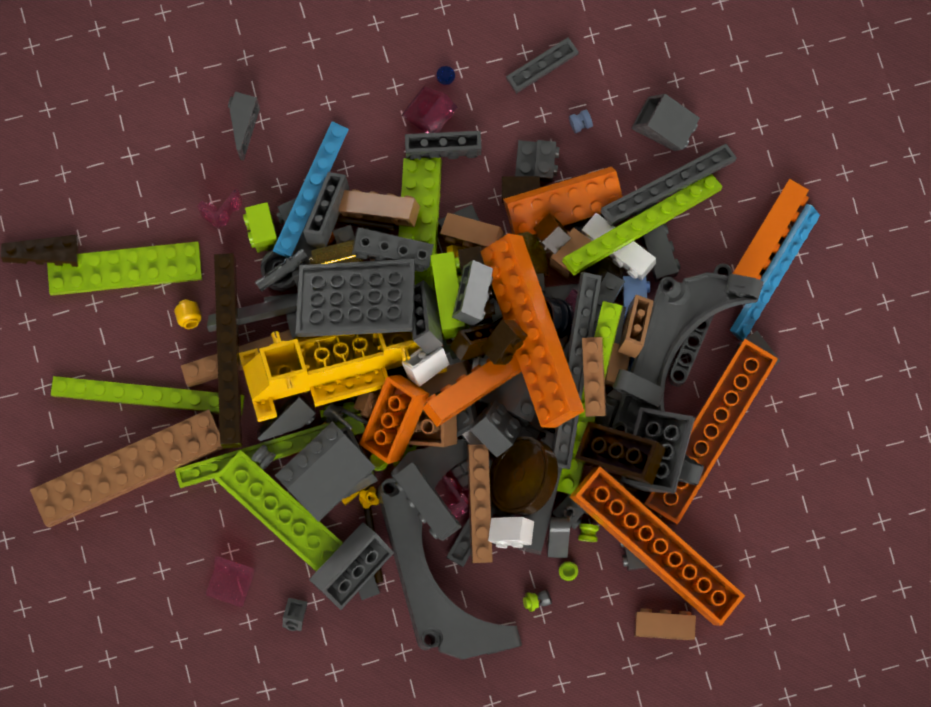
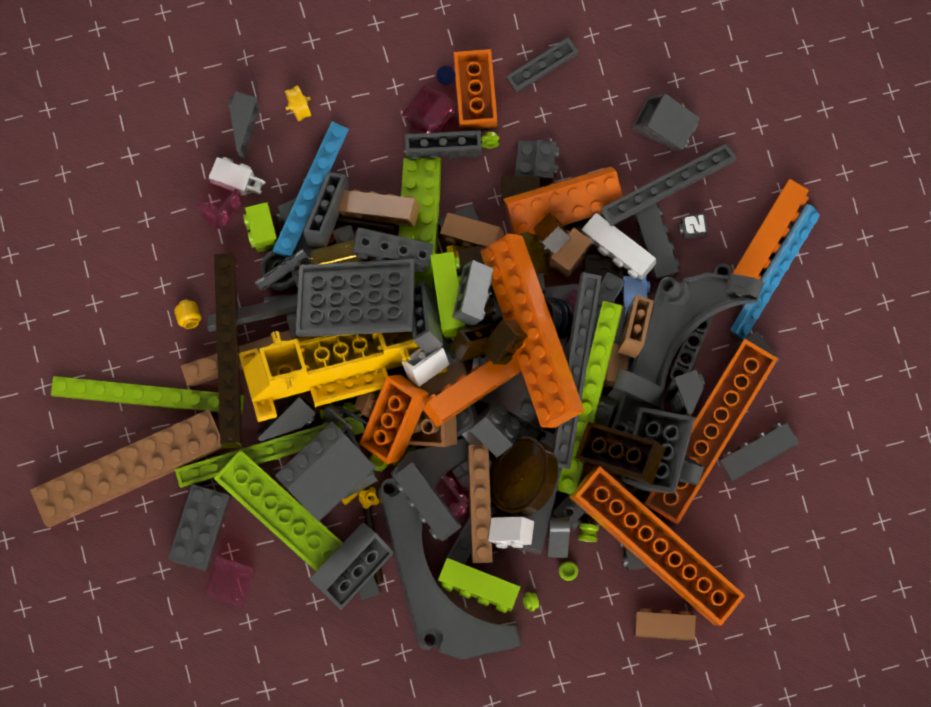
(51, 250): dark brown wing -> none
(127, 268): lime plate -> none
(199, 528): none -> dark grey brick
(234, 176): none -> white brick
(263, 456): dark grey wheel -> none
(294, 614): dark grey bracket -> none
(298, 103): none -> yellow wheel
(475, 90): none -> orange brick
(478, 585): none -> lime brick
(489, 140): none -> lime plate
(545, 598): dark grey hinge -> none
(580, 121): sand blue wheel -> none
(594, 376): medium nougat plate -> none
(641, 224): lime plate -> none
(685, 392): none -> dark grey slope
(693, 226): none -> brick
(758, 452): none -> dark grey brick

